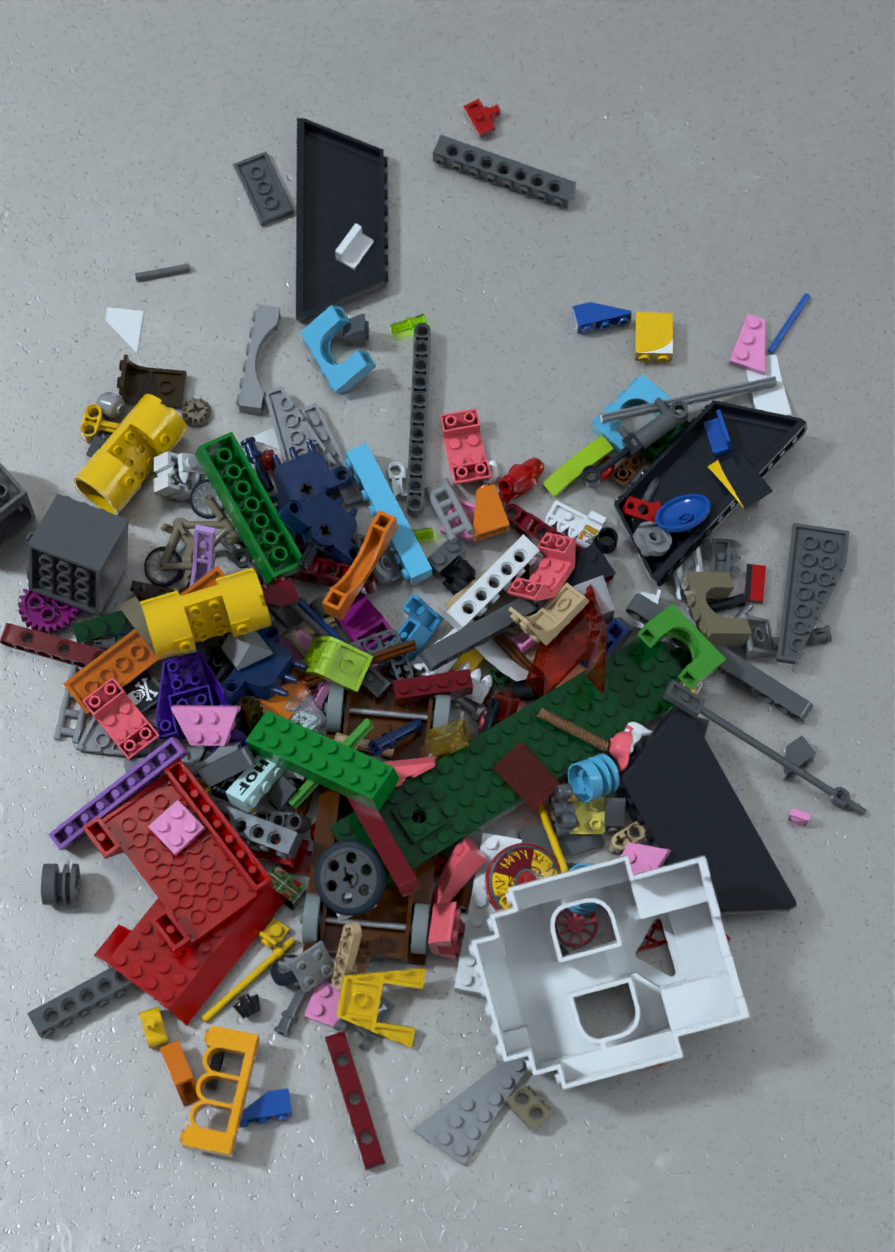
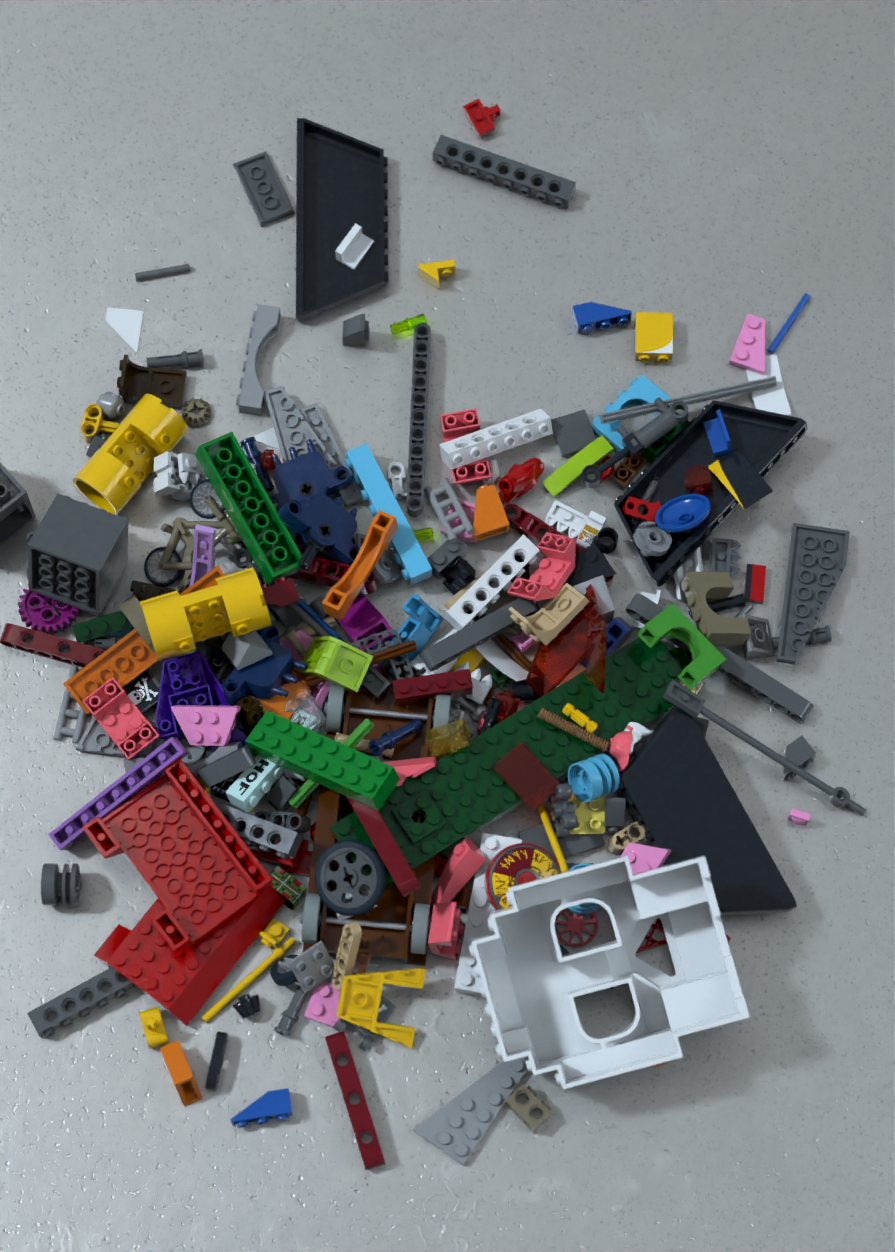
(176, 828): bright pink plate -> none
(185, 359): none -> dark grey pin
(230, 1041): light orange fence -> none
(319, 337): medium azure arch -> none
(431, 271): none -> yellow slope
(495, 439): none -> white brick
(572, 432): none -> dark grey slope
(580, 717): none -> yellow axle
(698, 480): none -> clear red brick

